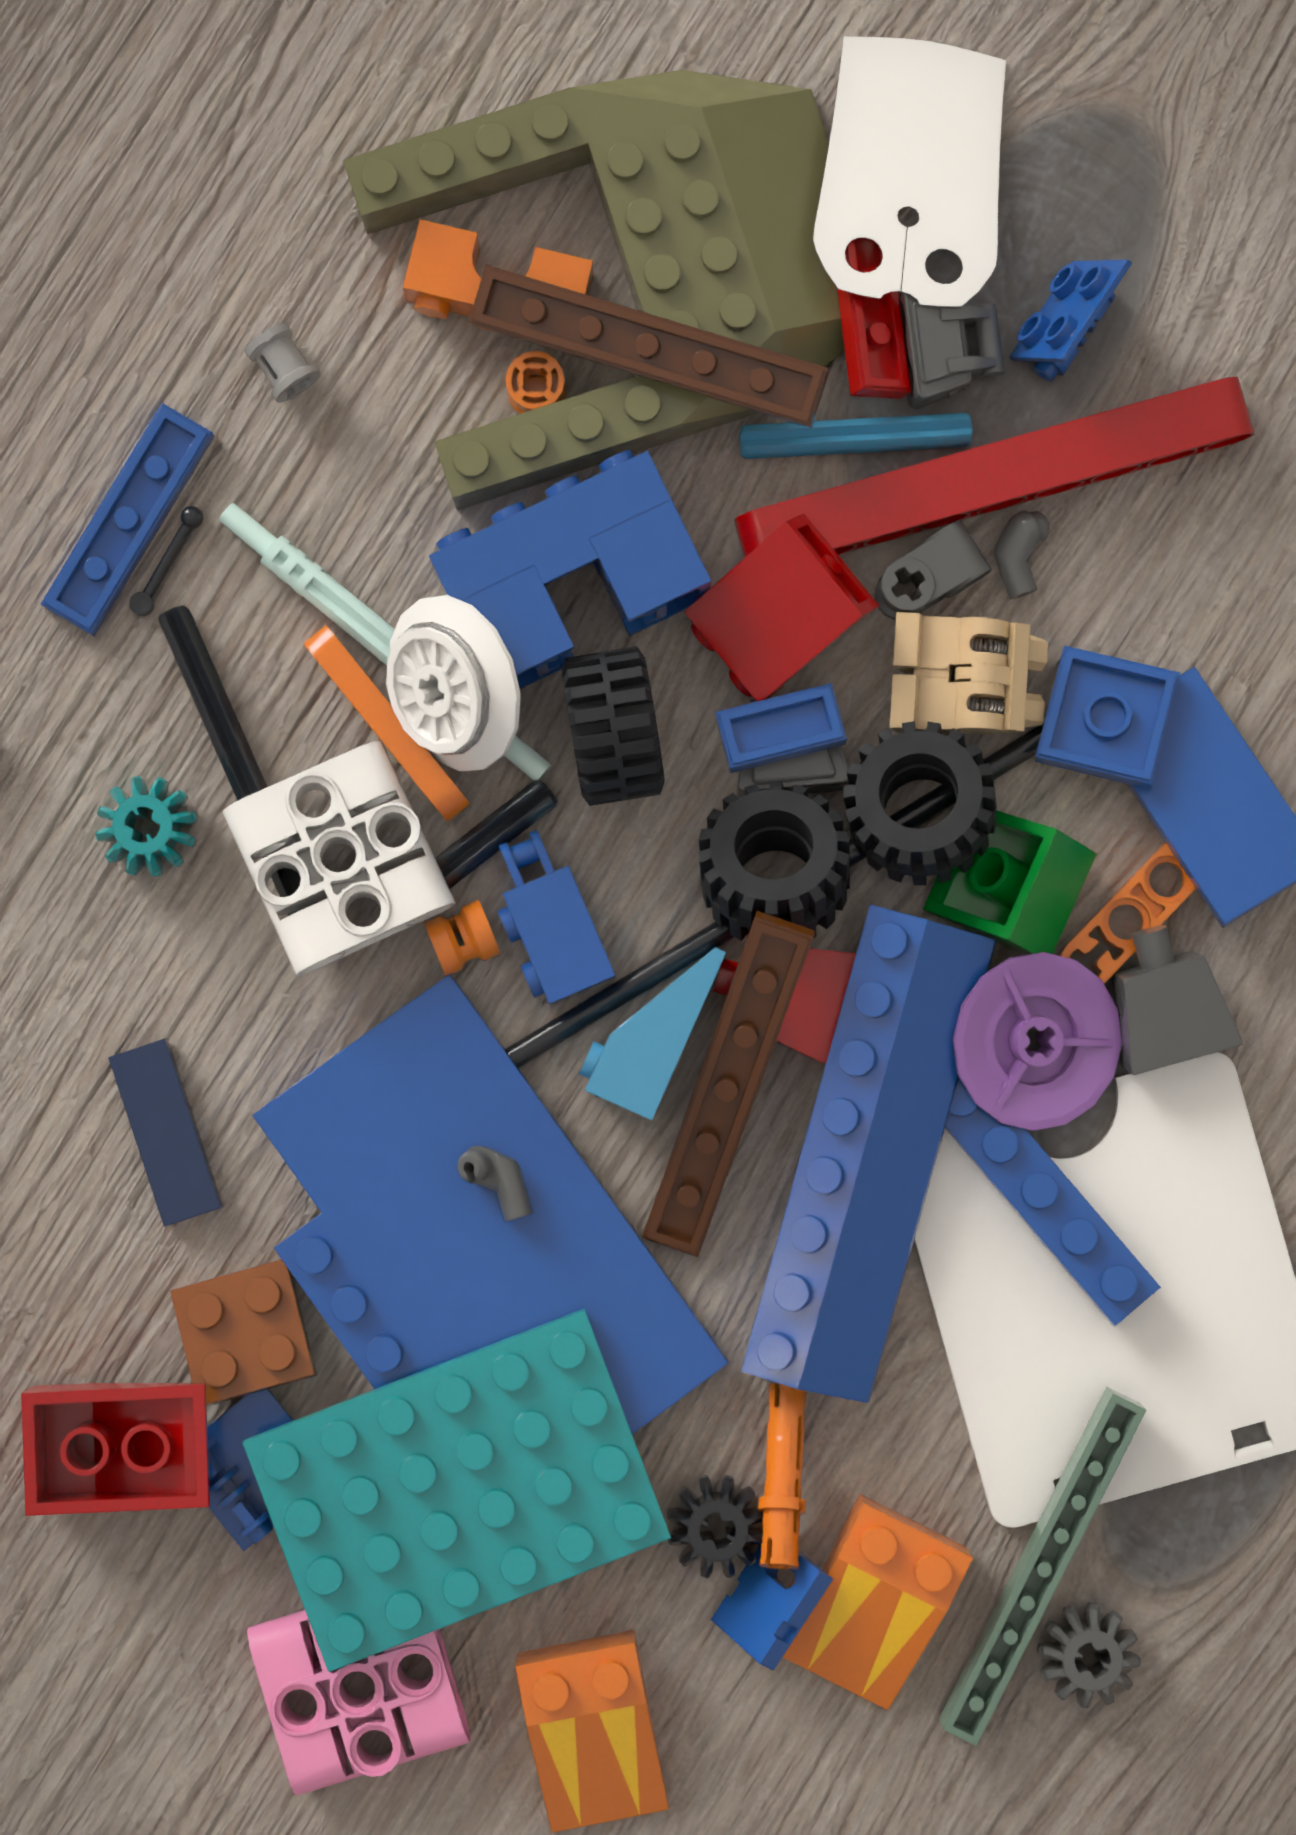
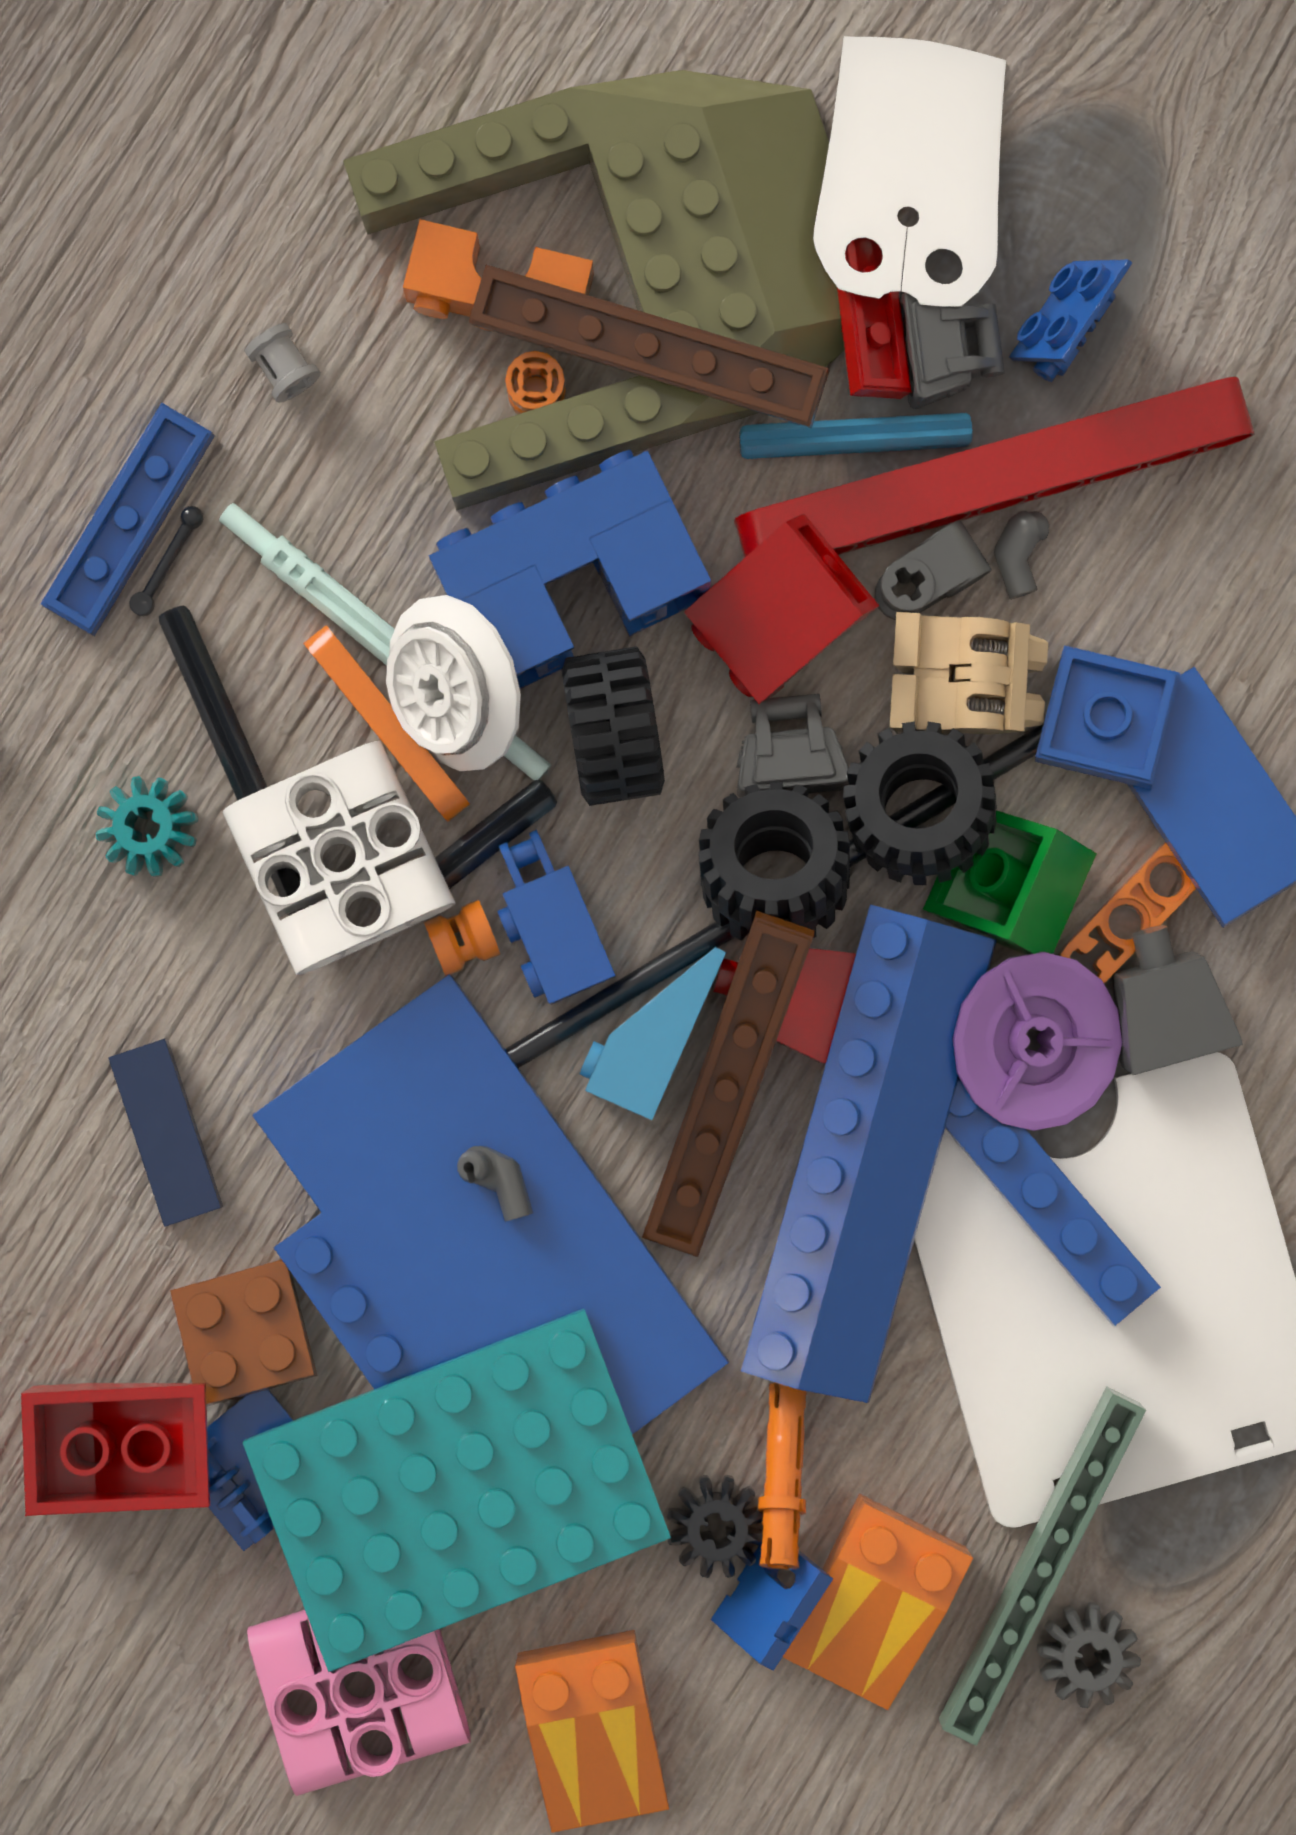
(780, 728): blue tile -> none

